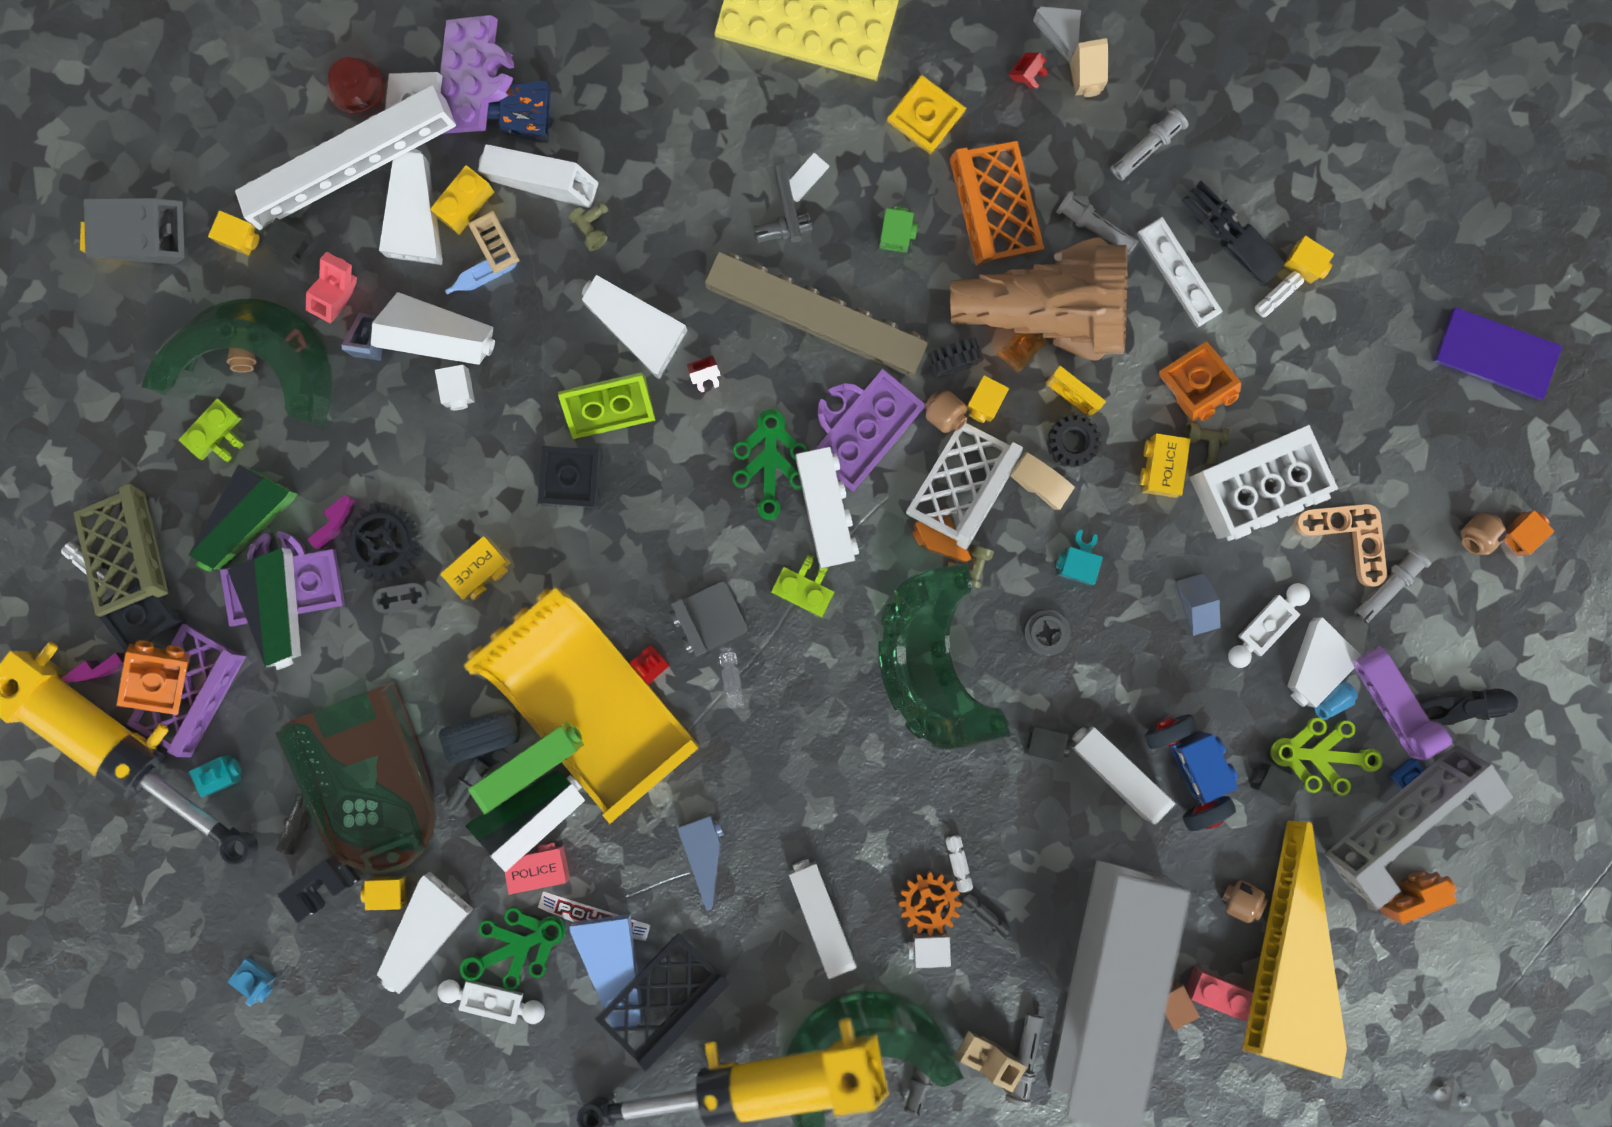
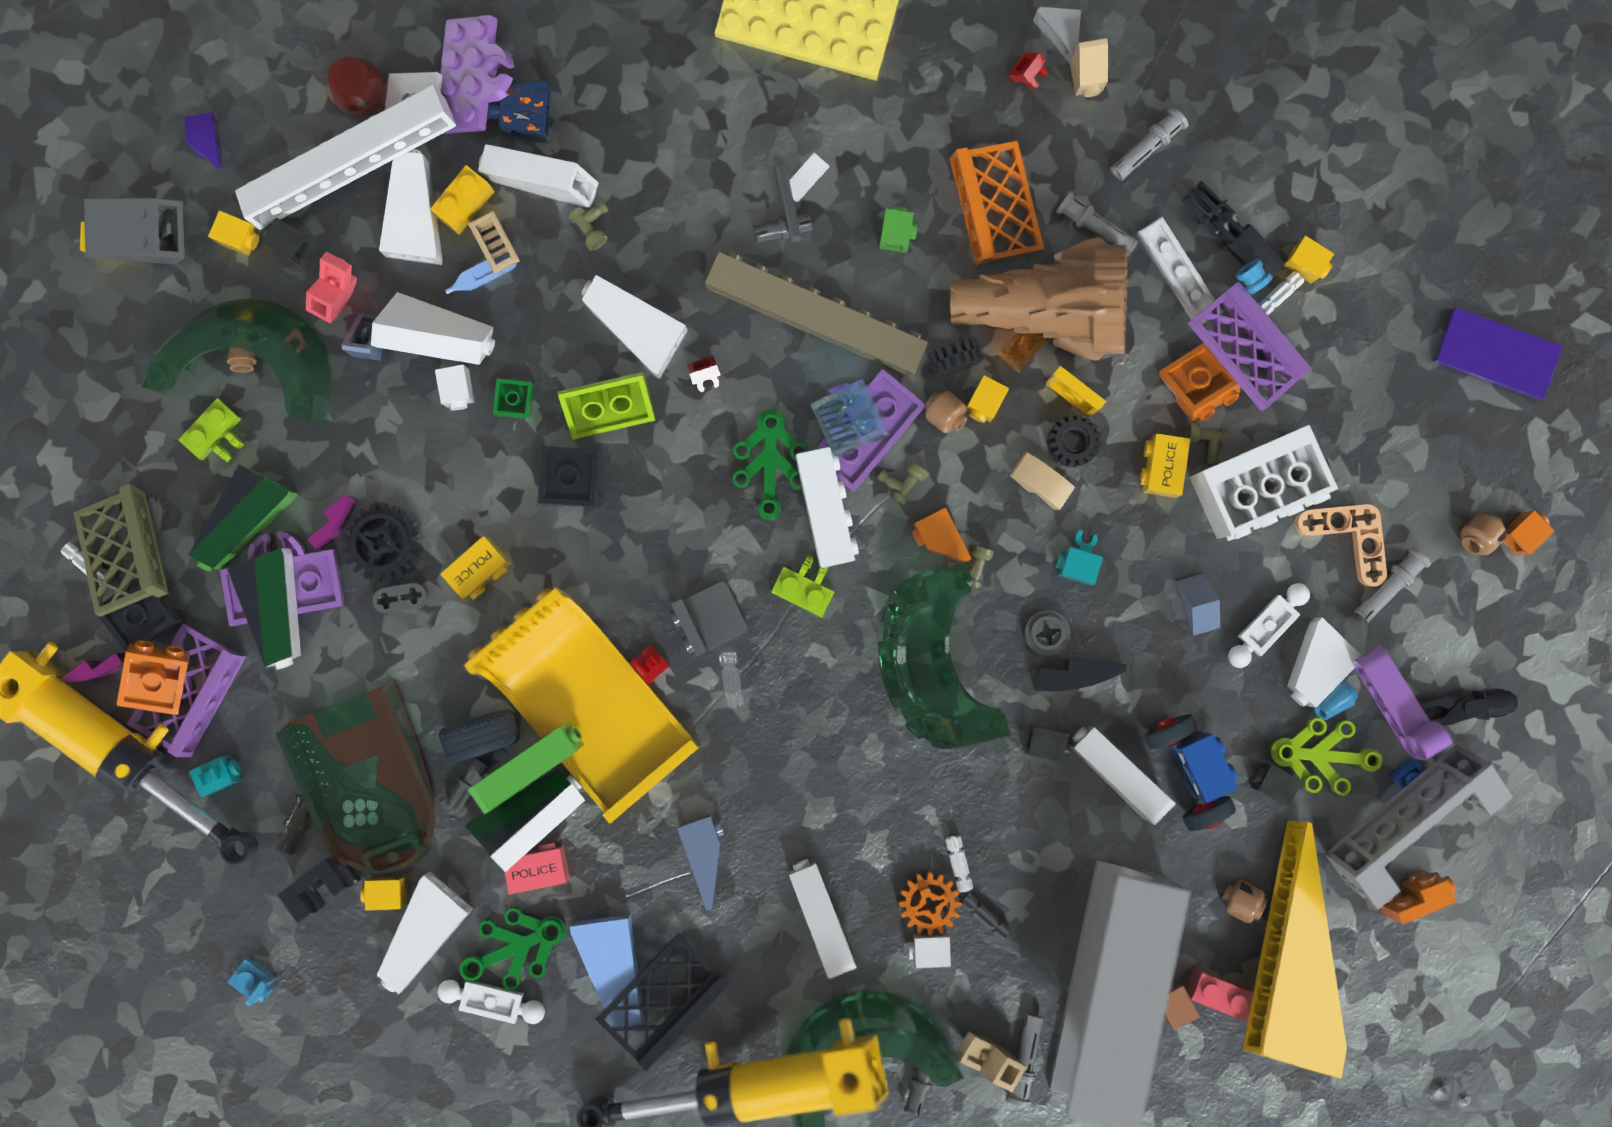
(202, 137): none -> dark purple slope
(513, 399): none -> green piece
(577, 911): white sticker -> none
(850, 418): none -> clear light blue slope
(899, 488): none -> olive piece
(926, 114): yellow tile -> none
(988, 491): white fence -> none
(1076, 675): none -> black slope
(1254, 276): none -> dark azure wheel
(1261, 335): none -> medium lavender fence

